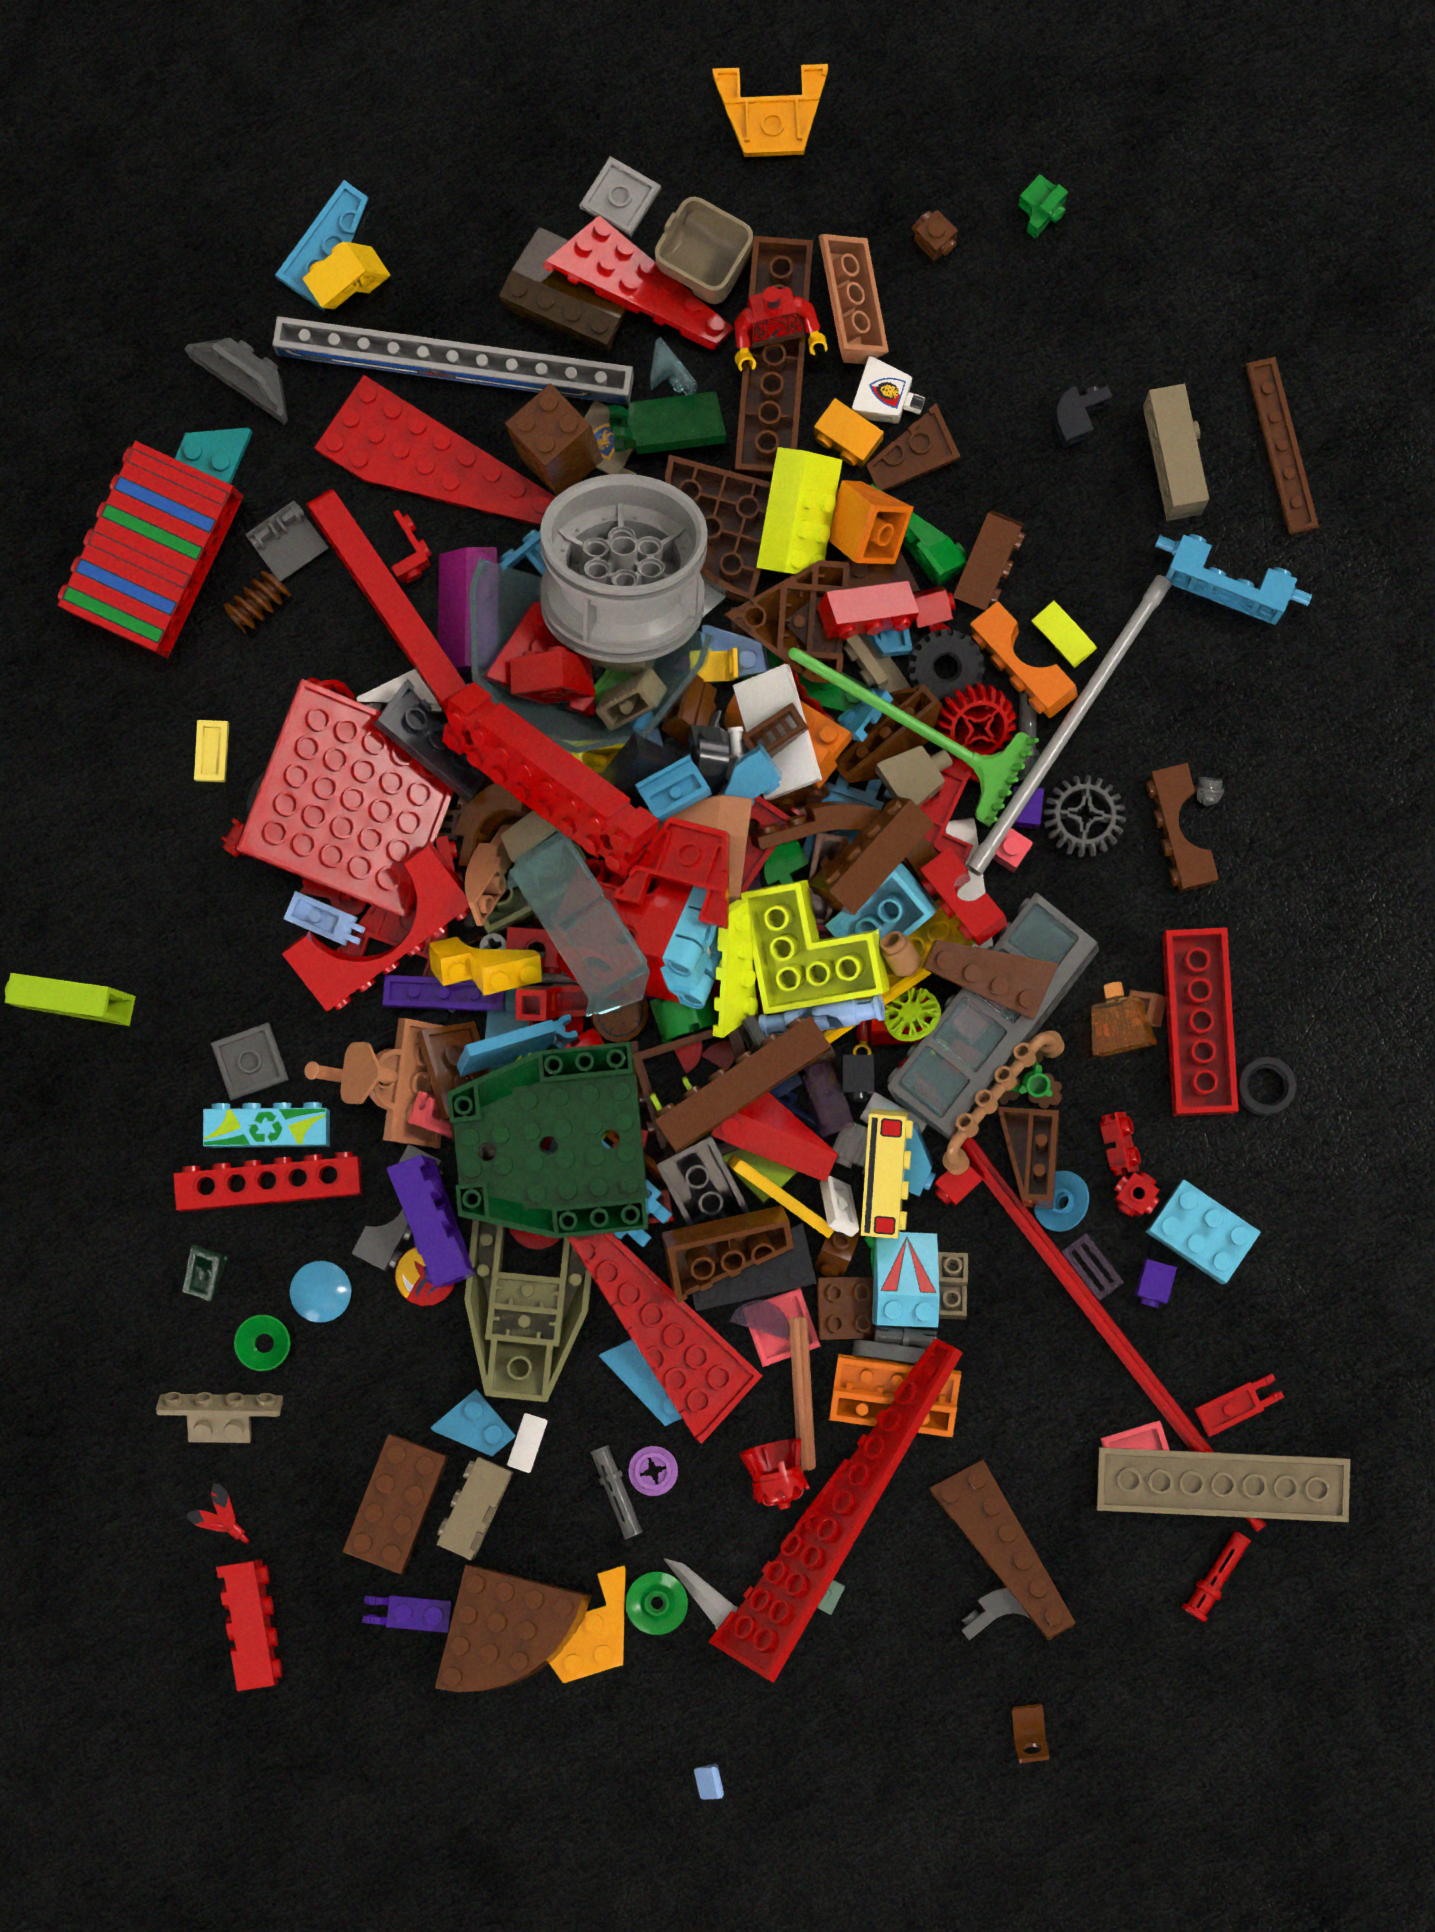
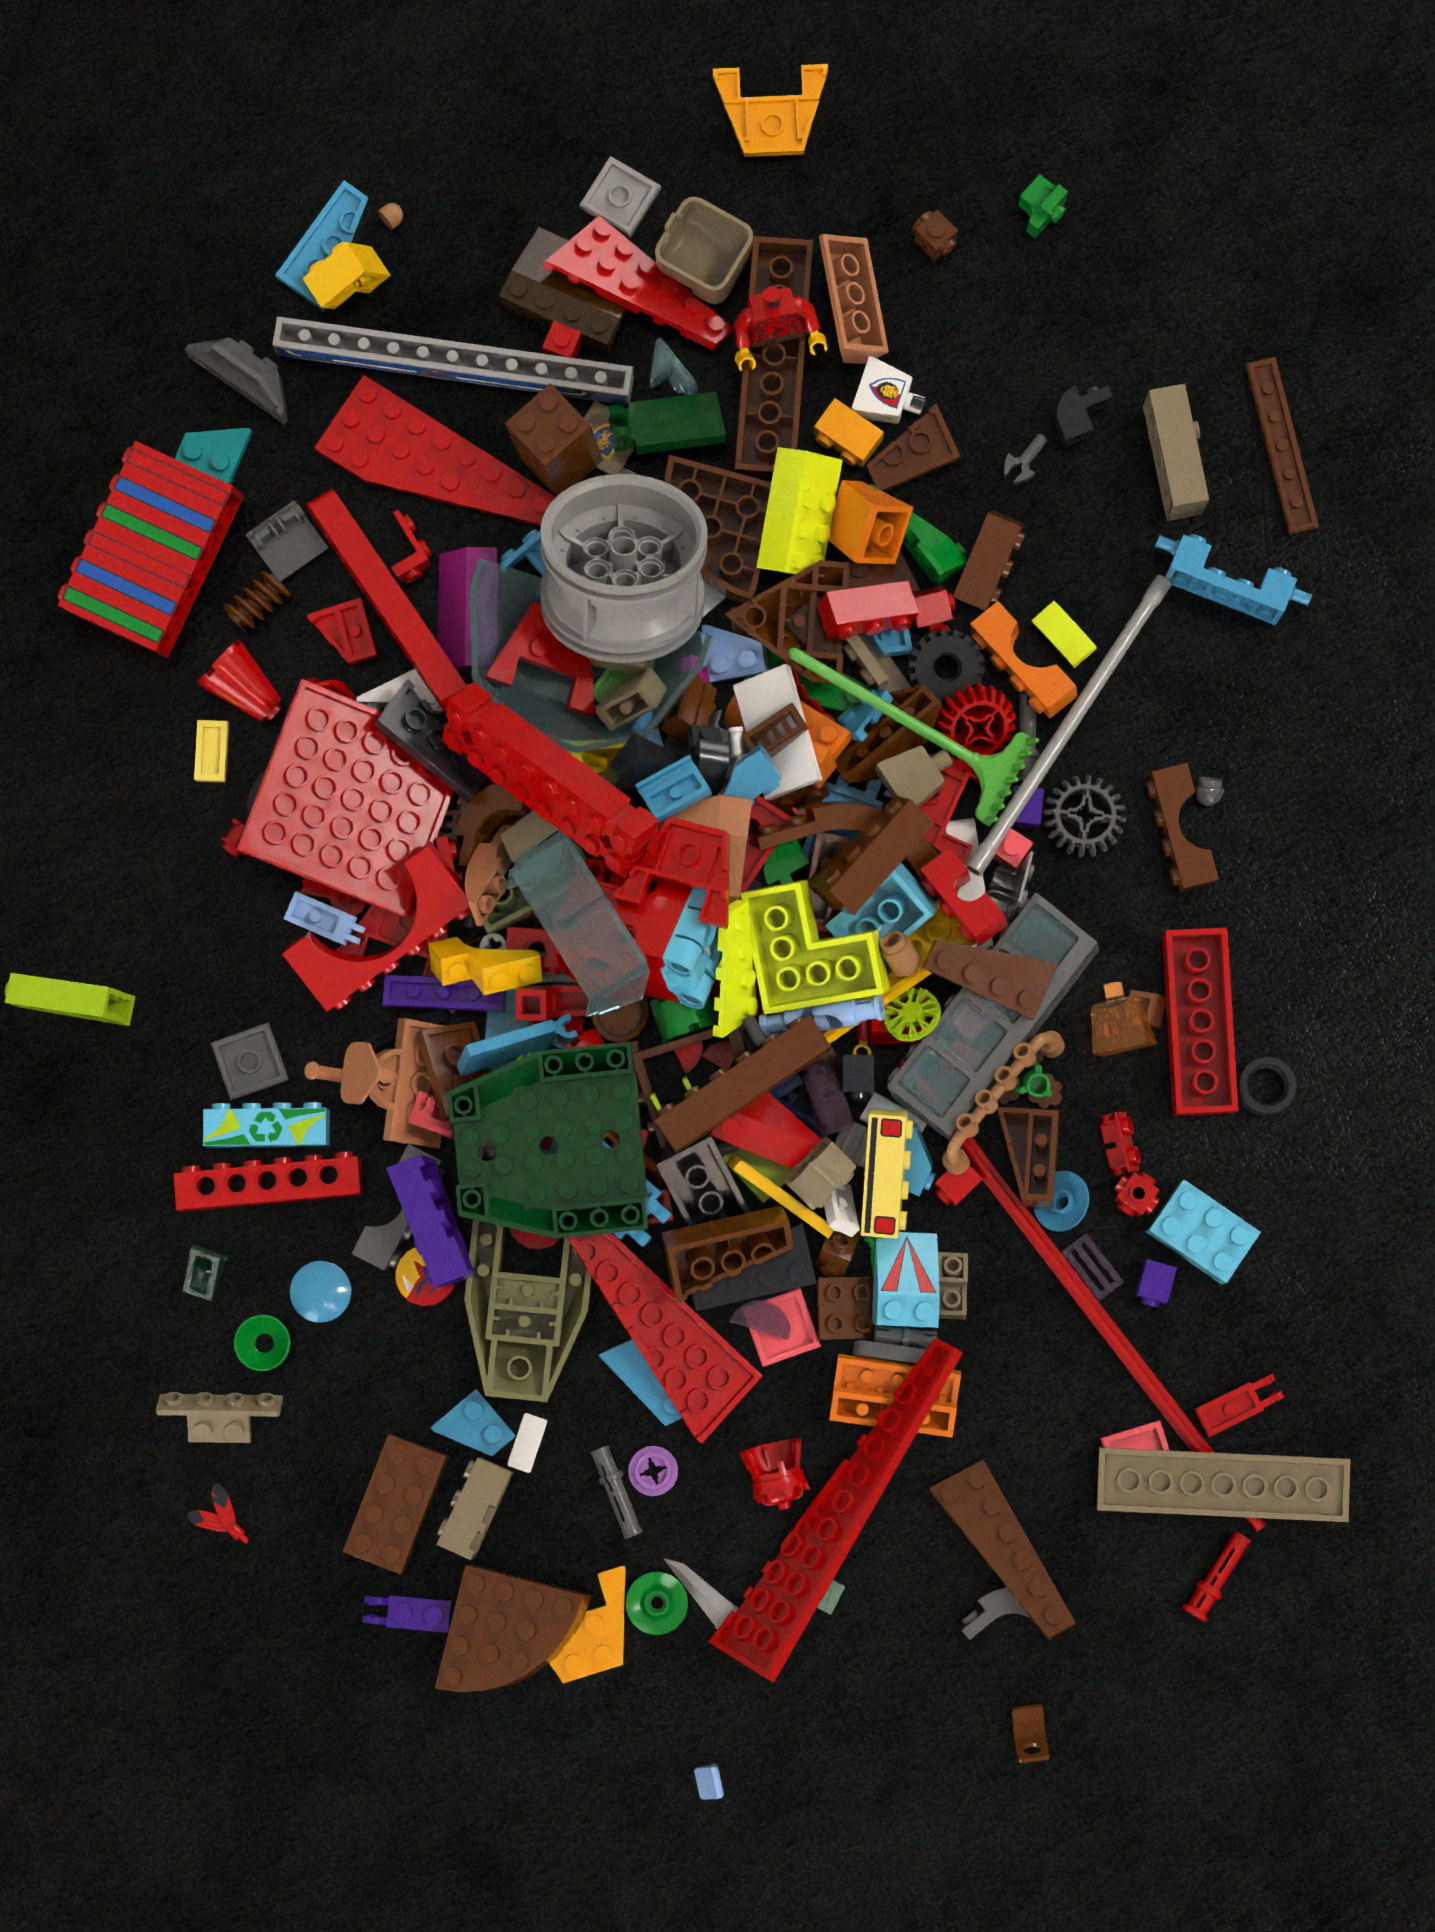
(242, 683): none -> red cone
(250, 1624): red wedge -> none
(348, 630): none -> red wing
(391, 215): none -> medium nougat hinge
(550, 676): red slope -> none
(562, 341): none -> red brick
(721, 666): yellow bracket -> none
(802, 1390): nougat axle -> none
(820, 1174): none -> dark tan brick
(1008, 886): none -> dark grey hinge
(1024, 460): none -> dark grey bar

